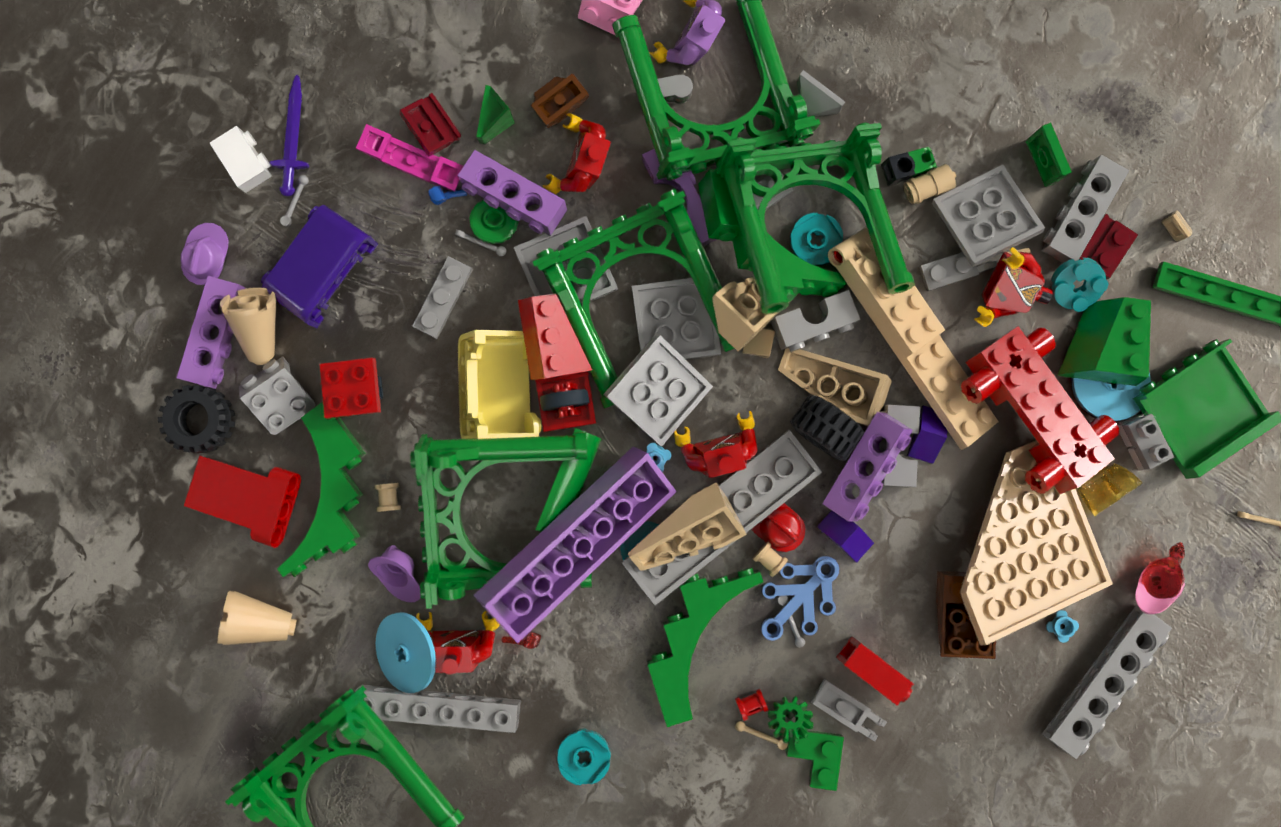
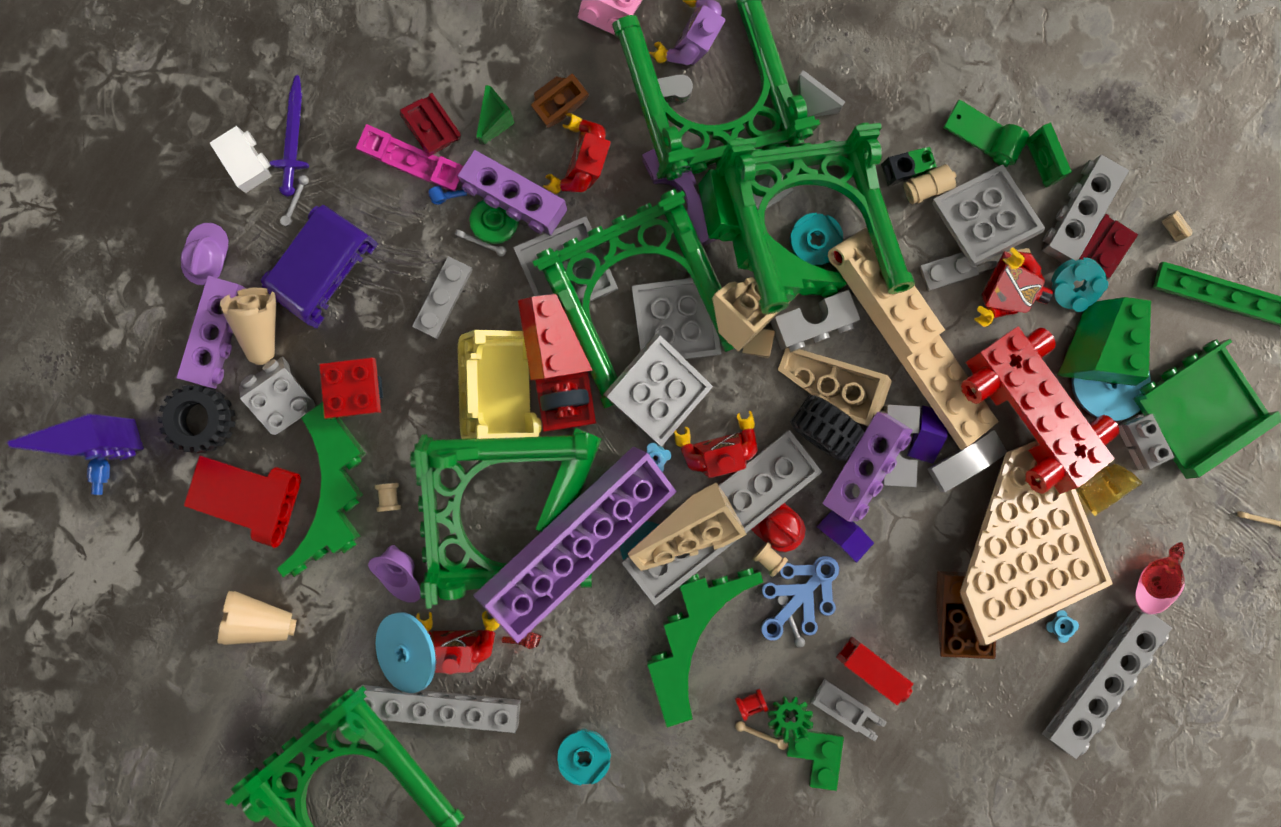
(88, 437): none -> dark purple slope
(98, 473): none -> blue cylinder
(967, 462): none -> light grey slope
(987, 135): none -> green door

